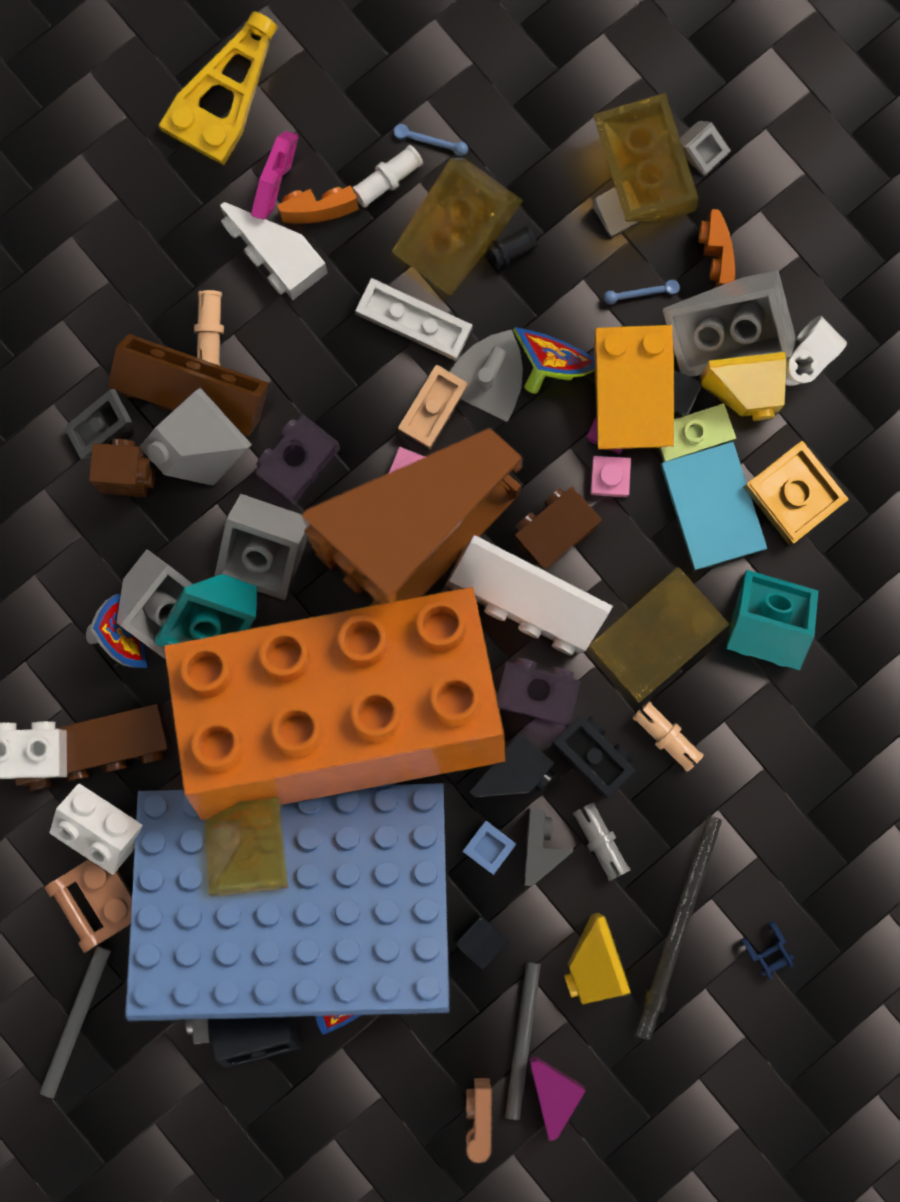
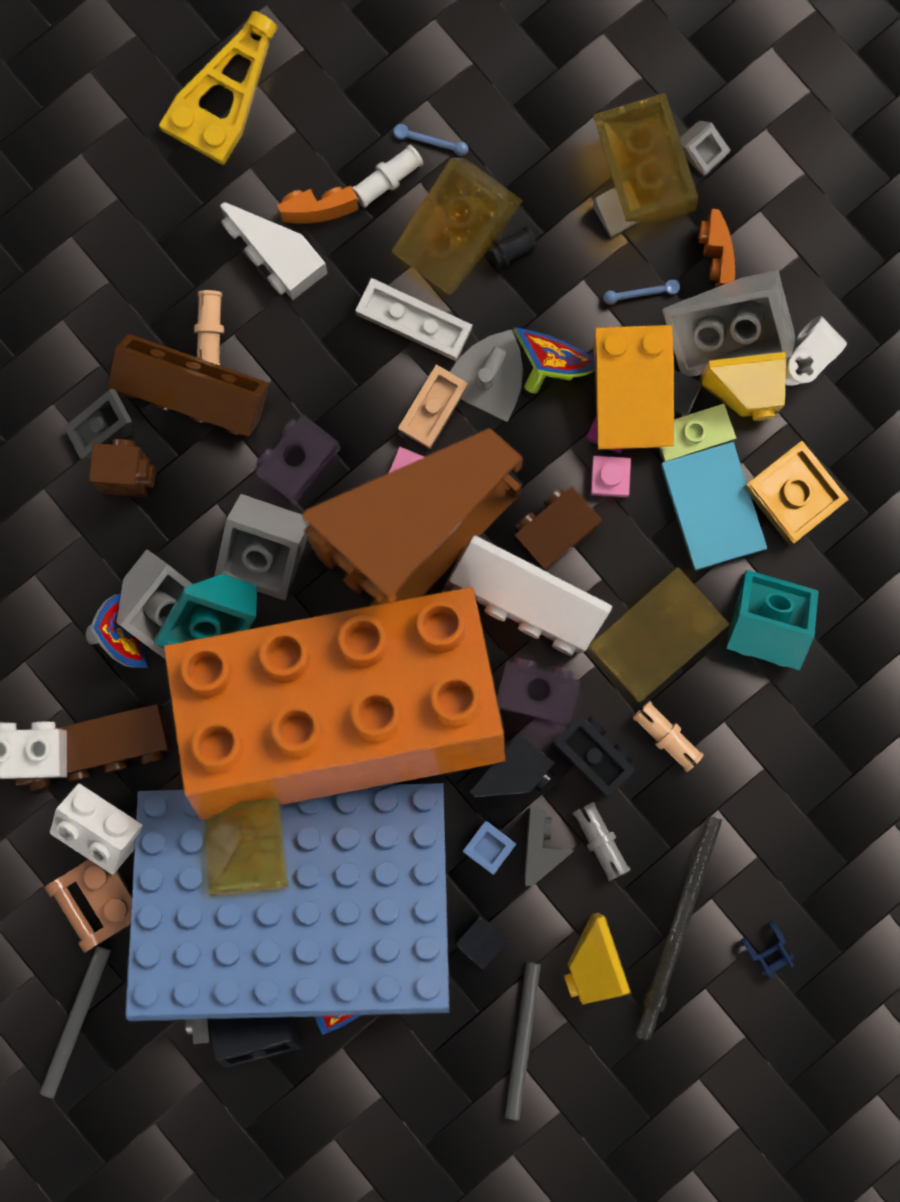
(195, 442): light grey slope -> none
(277, 165): dark pink tile -> none
(479, 1108): nougat plate -> none
(556, 1094): magenta slope -> none

